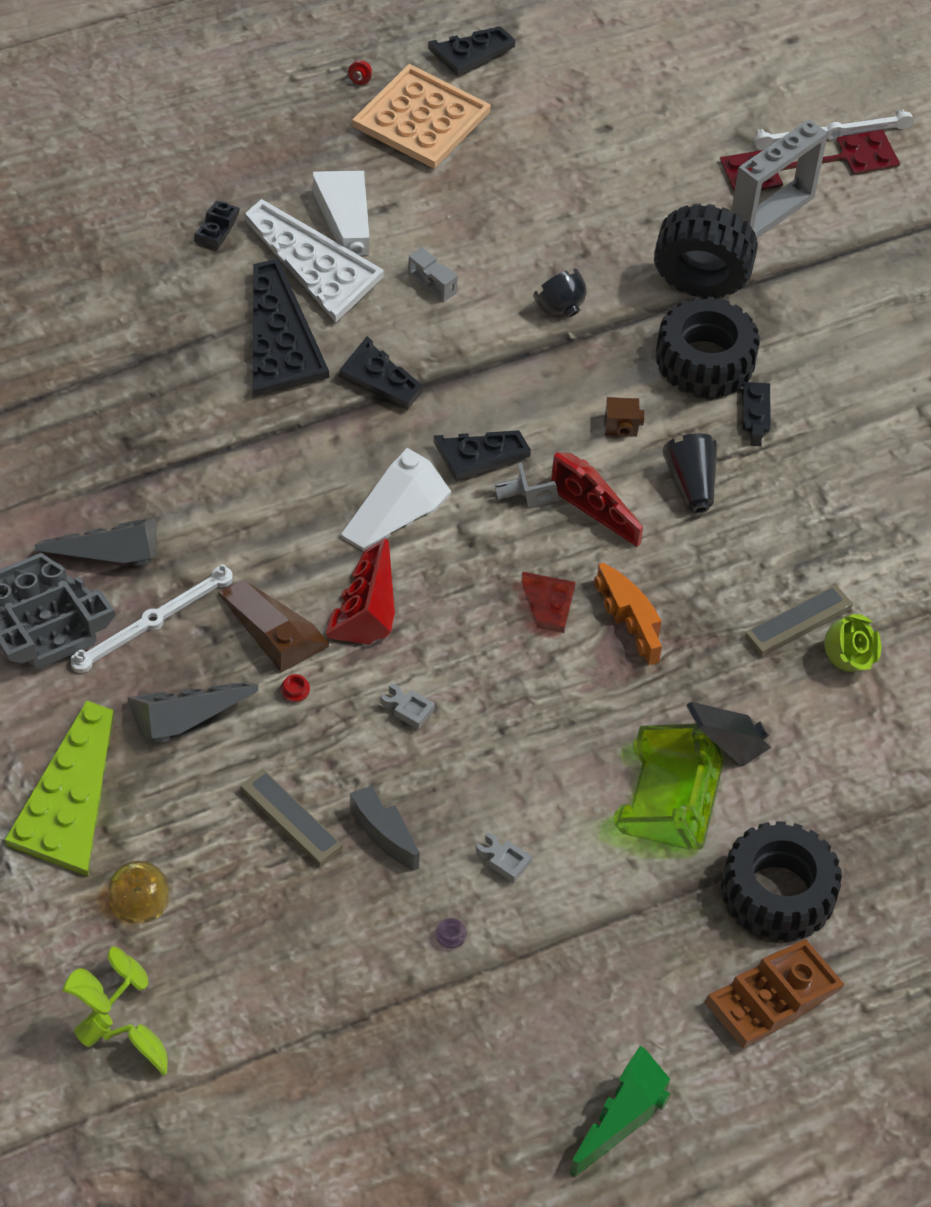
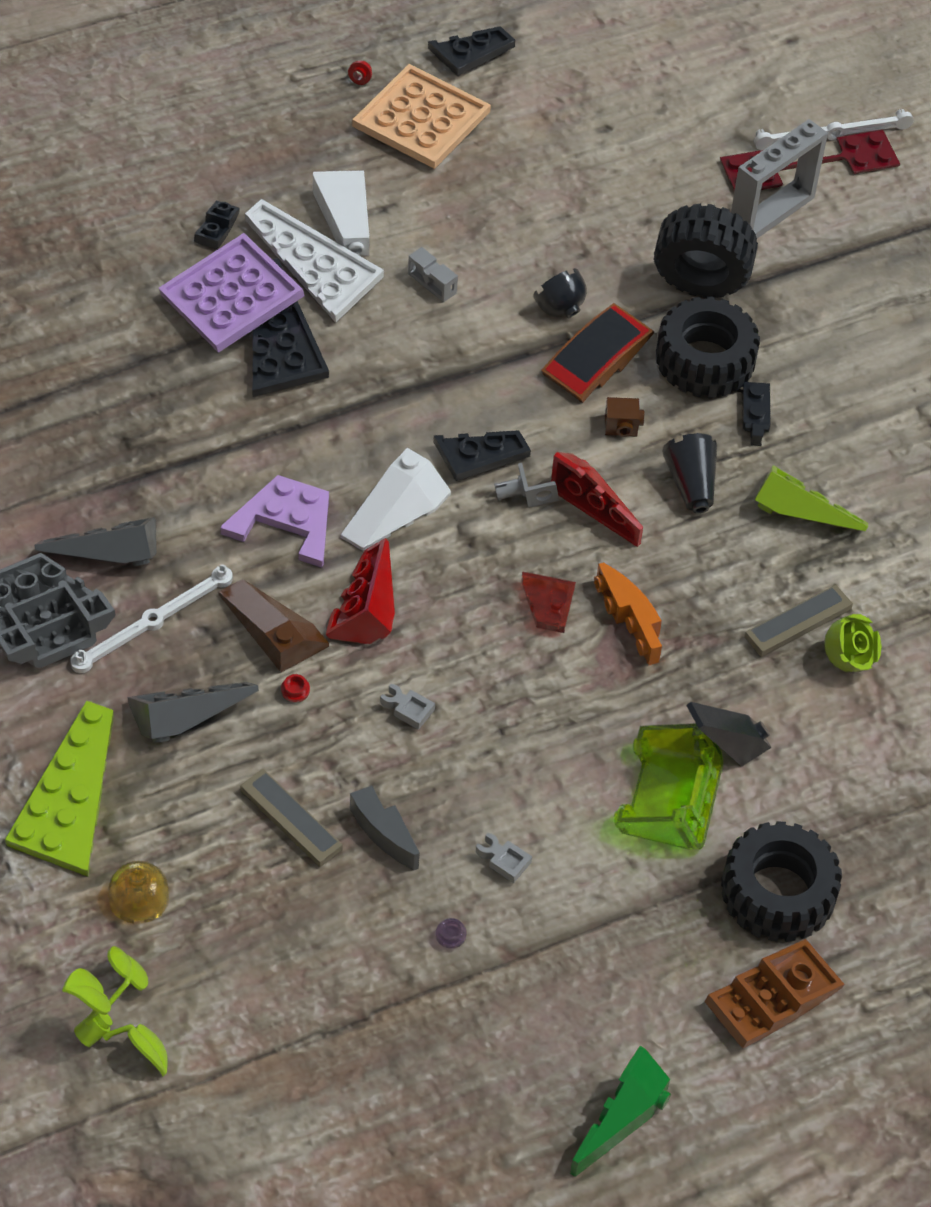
(231, 292): none -> lavender plate
(287, 507): none -> lavender wing
(379, 375): black wing -> none
(597, 352): none -> slope
(788, 497): none -> lime wedge

